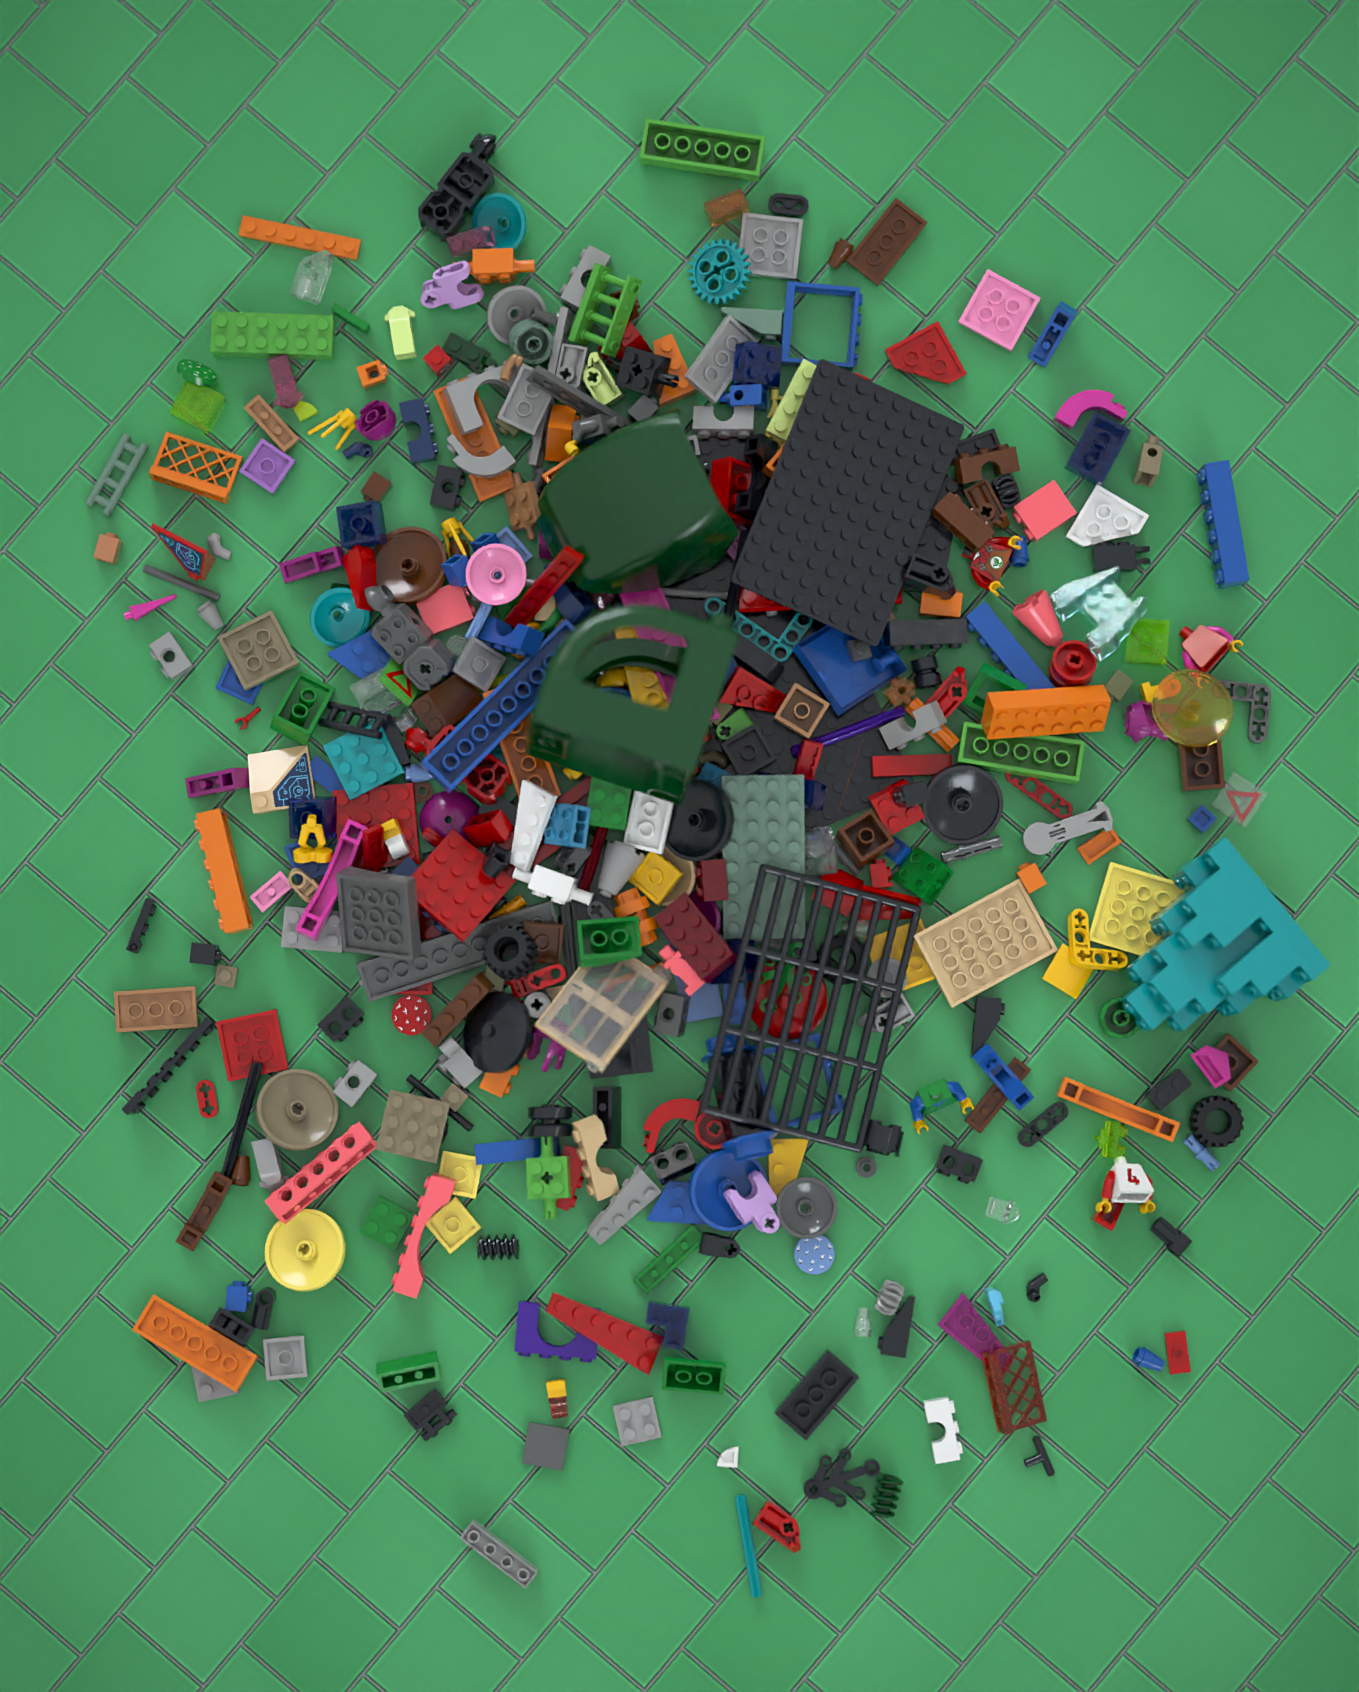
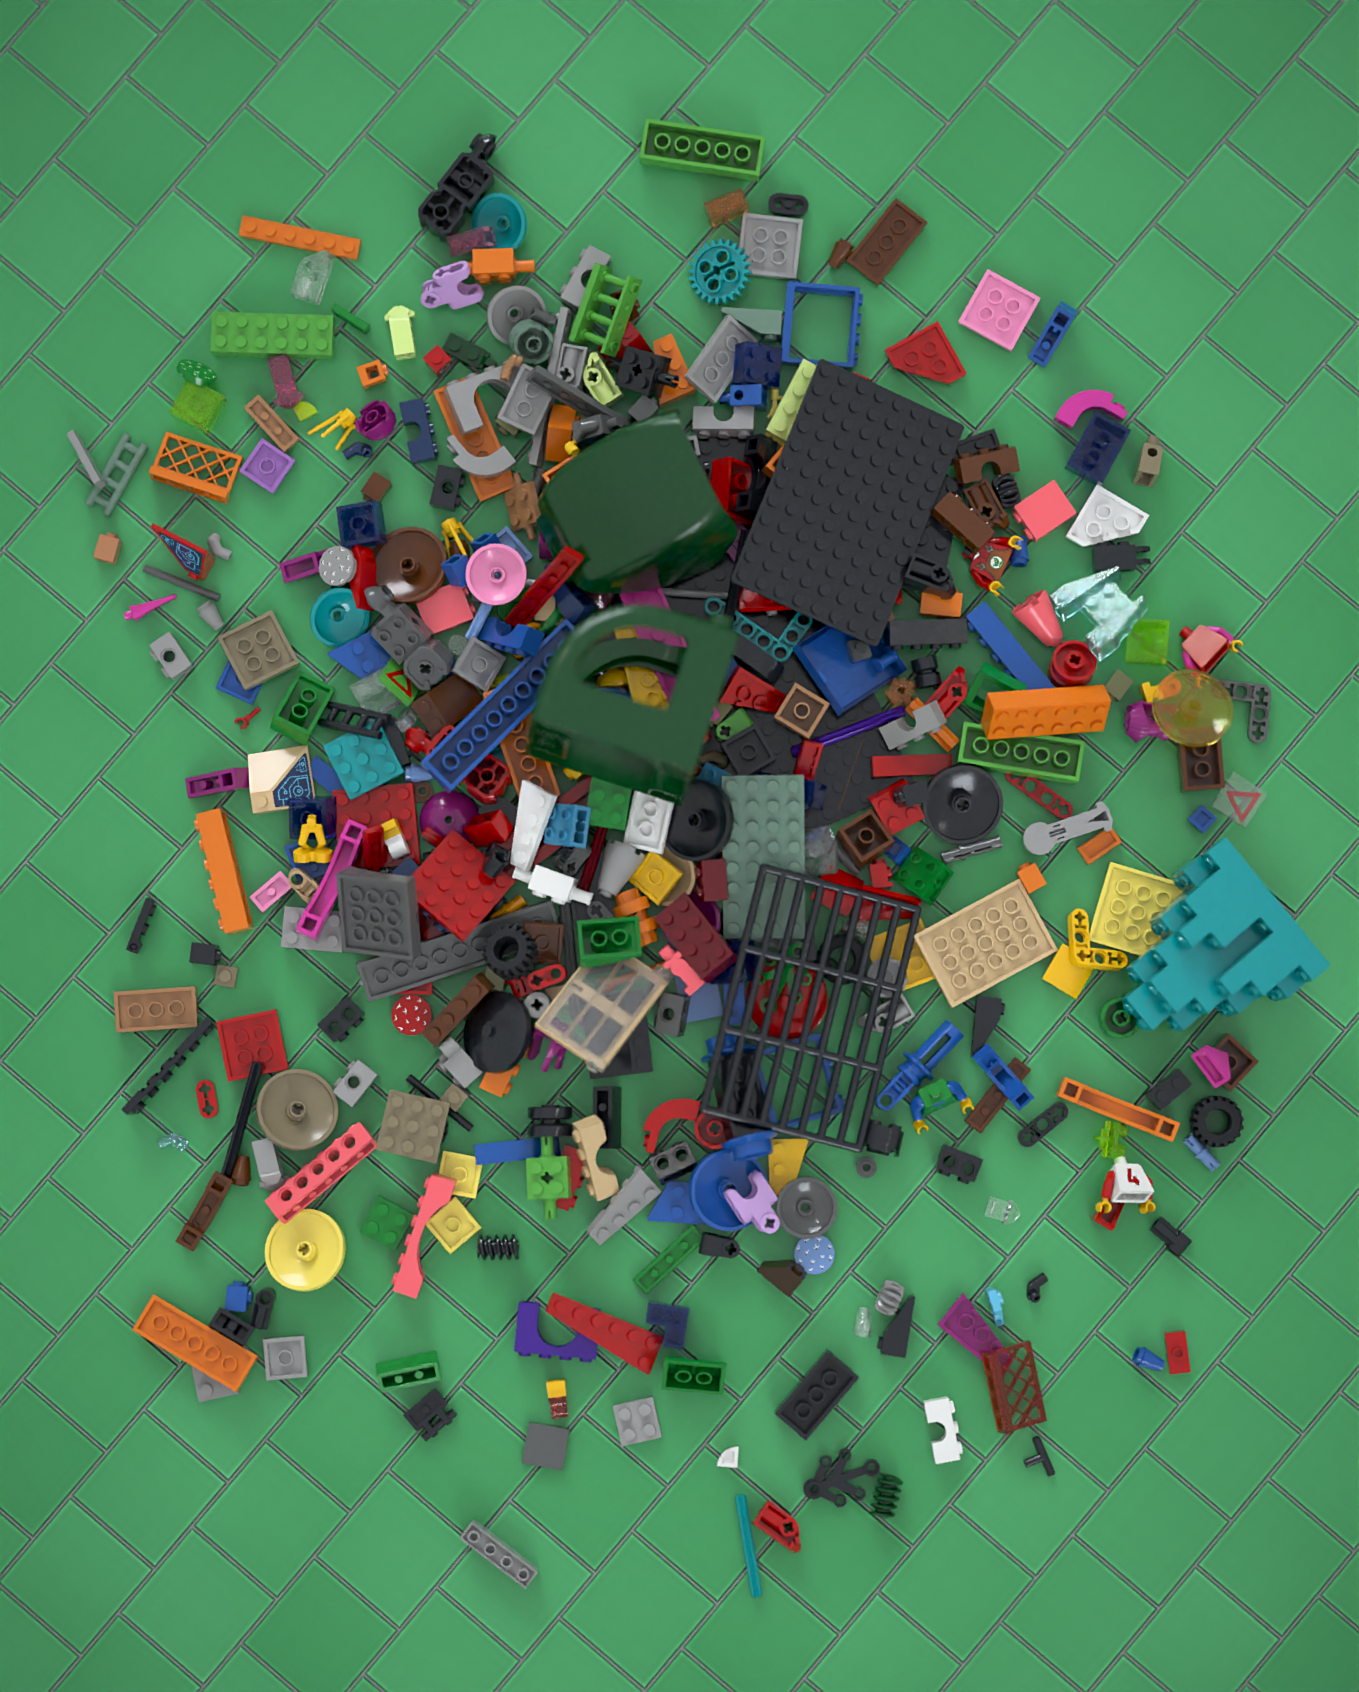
(86, 459): none -> light grey tile
(175, 1140): none -> clear light blue arm
(337, 566): none -> light grey tile
(783, 1274): none -> dark brown slope
(912, 1071): none -> blue piece
(1223, 524): blue brick -> none

